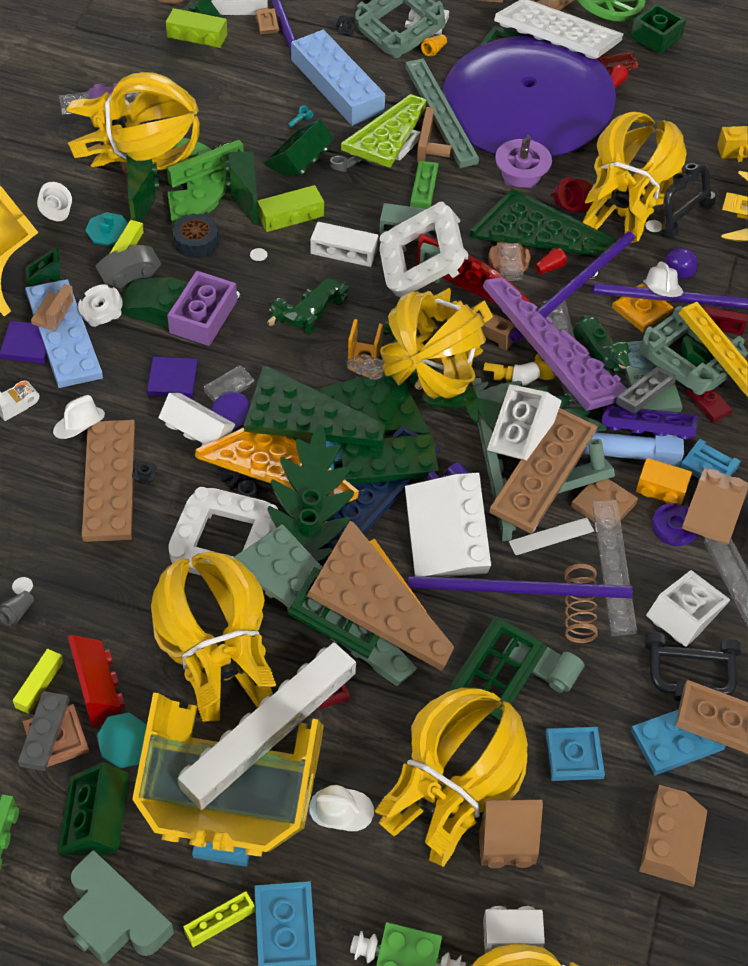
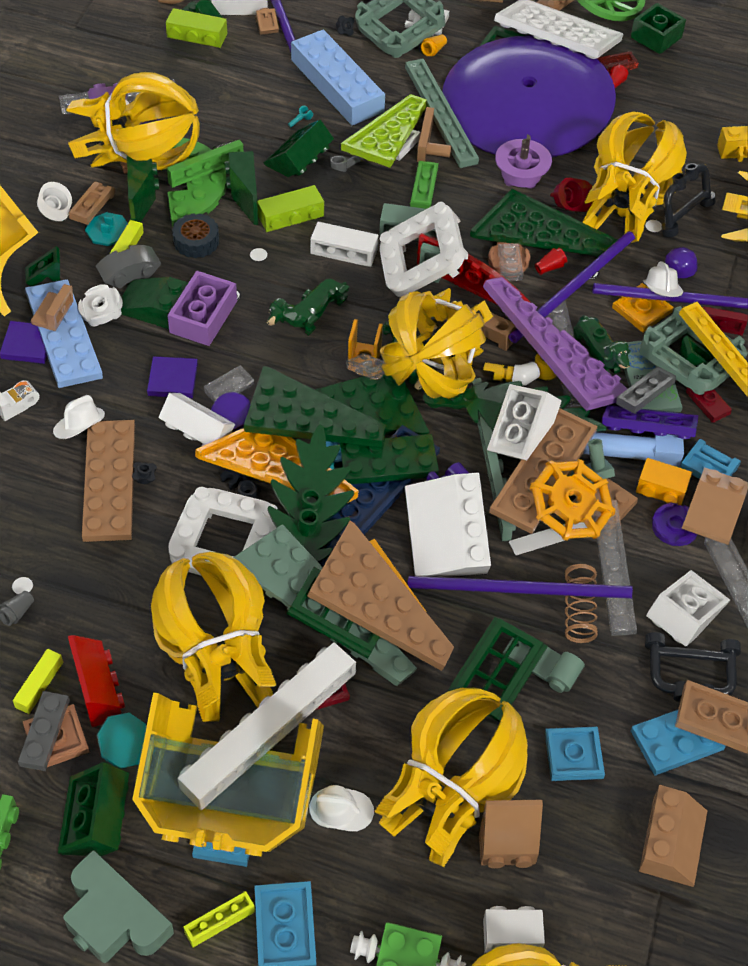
(91, 203): none -> medium nougat plate
(561, 504): none -> light orange plate

